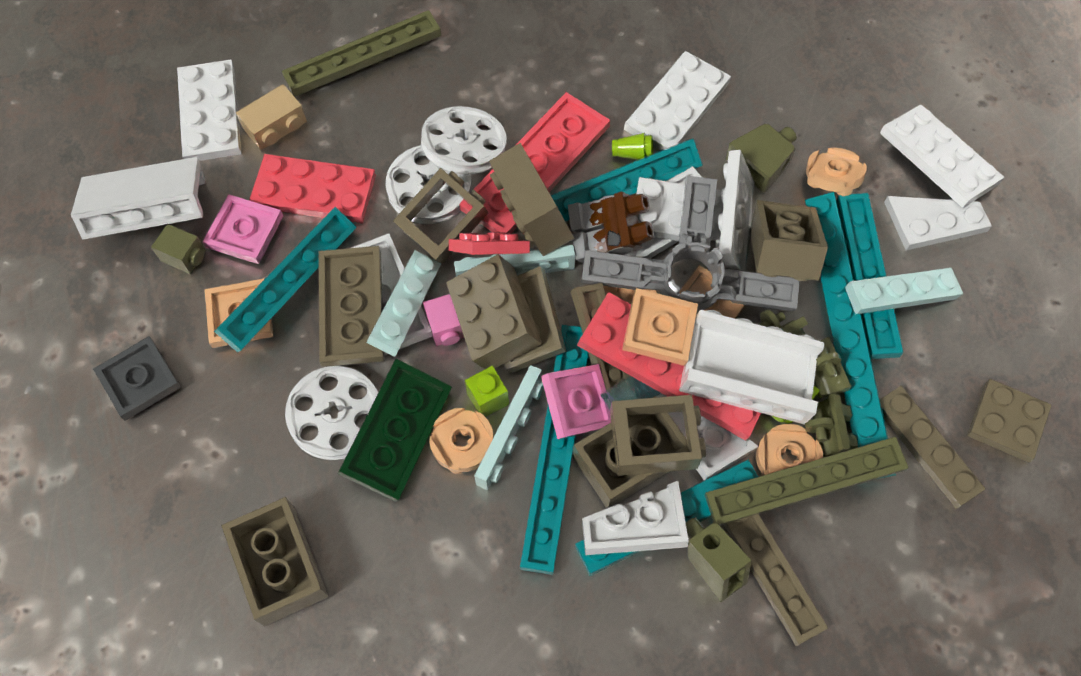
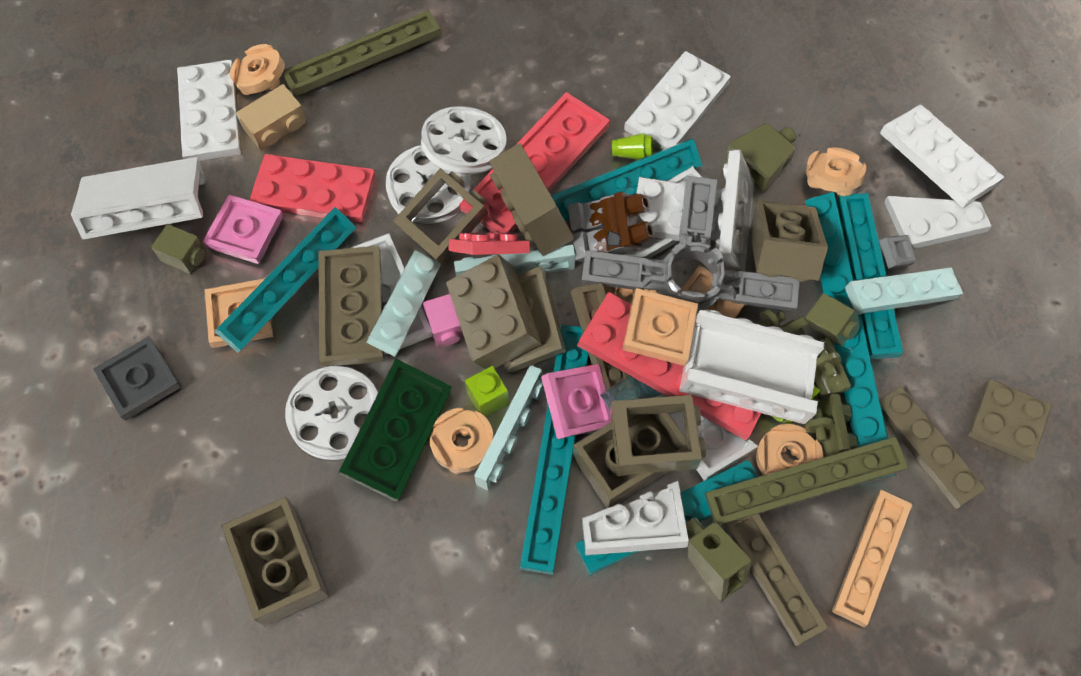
(258, 70): none -> light nougat plate
(833, 320): none -> olive brick
(872, 558): none -> light nougat plate
(897, 251): none -> light grey tile

